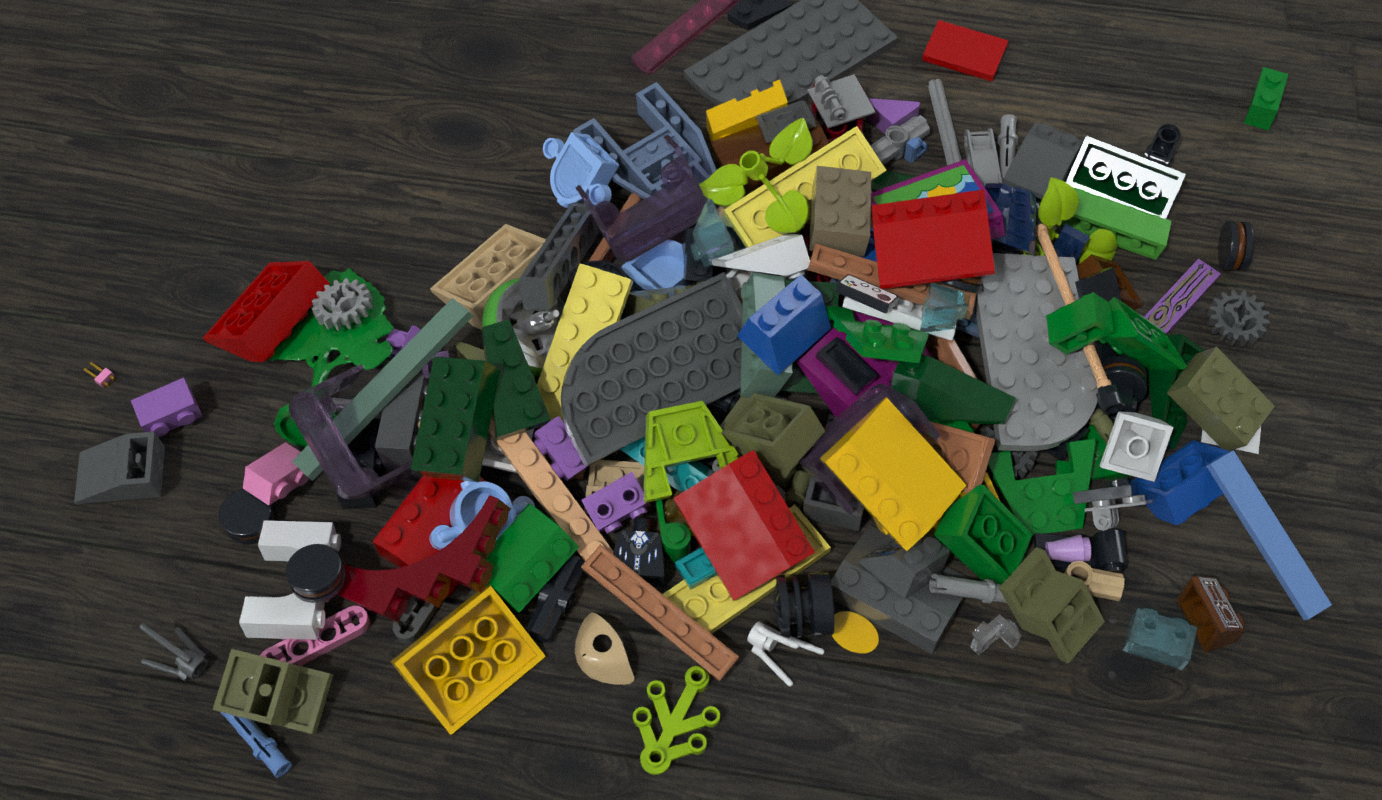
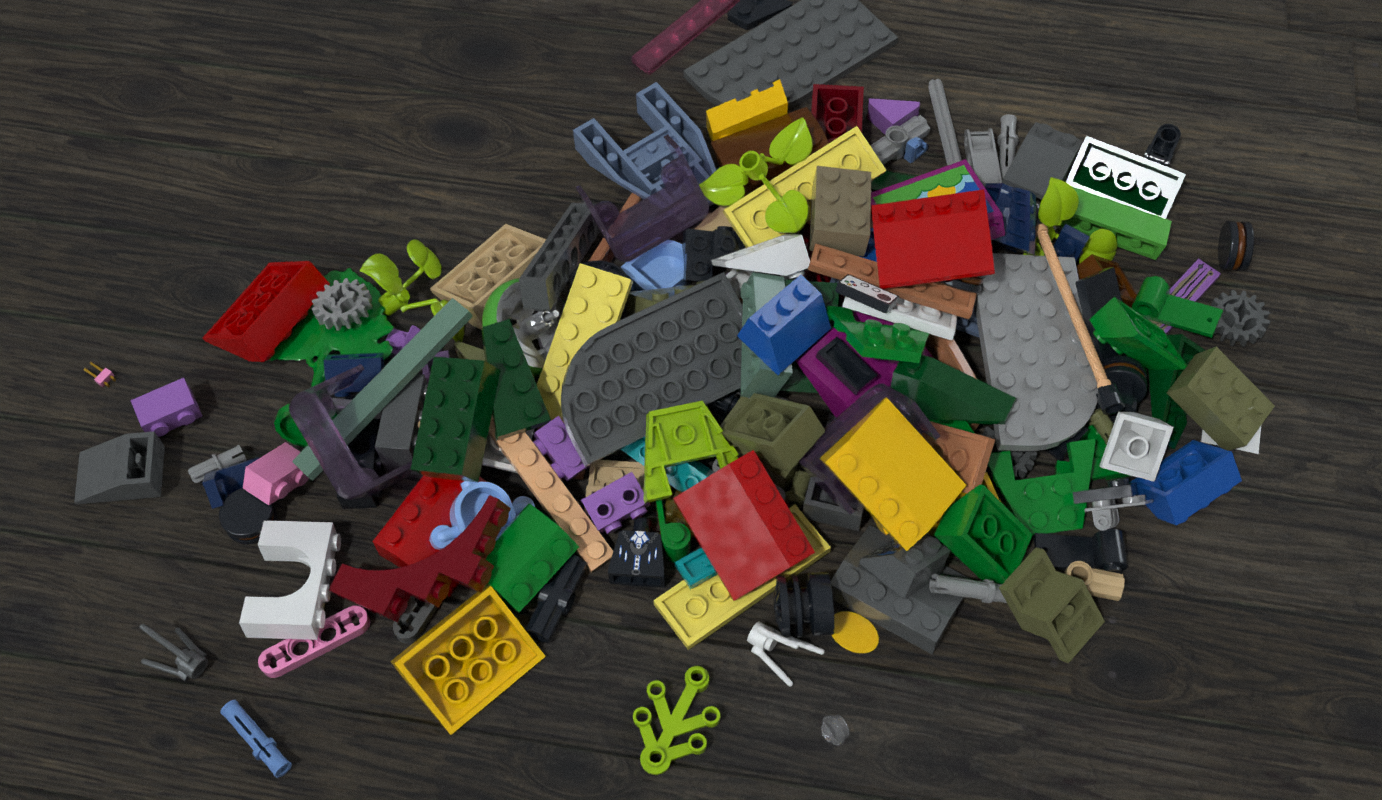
(215, 463): none -> light grey axle
(225, 481): none -> dark blue bracket
(273, 692): olive bracket -> none
(315, 573): black head -> none
(337, 364): none -> dark blue brick
(386, 275): none -> lime plant
(579, 163): light blue piece -> none
(605, 667): tan piece -> none
(660, 613): nougat tile -> none
(710, 236): clear light blue slope -> none
(775, 121): dark grey tile -> none
(834, 729): none -> clear plate
(840, 100): light grey hinge -> none
(942, 308): clear light blue slope -> none
(965, 50): red tile -> none
(986, 634): clear bracket -> none
(1069, 549): lavender cone -> none
(1080, 323): green brick -> none
(1158, 305): none -> green door
(1160, 638): clear light blue brick -> none
(1210, 610): reddish brown slope -> none
(1266, 98): green brick -> none
(1269, 535): medium blue tile -> none

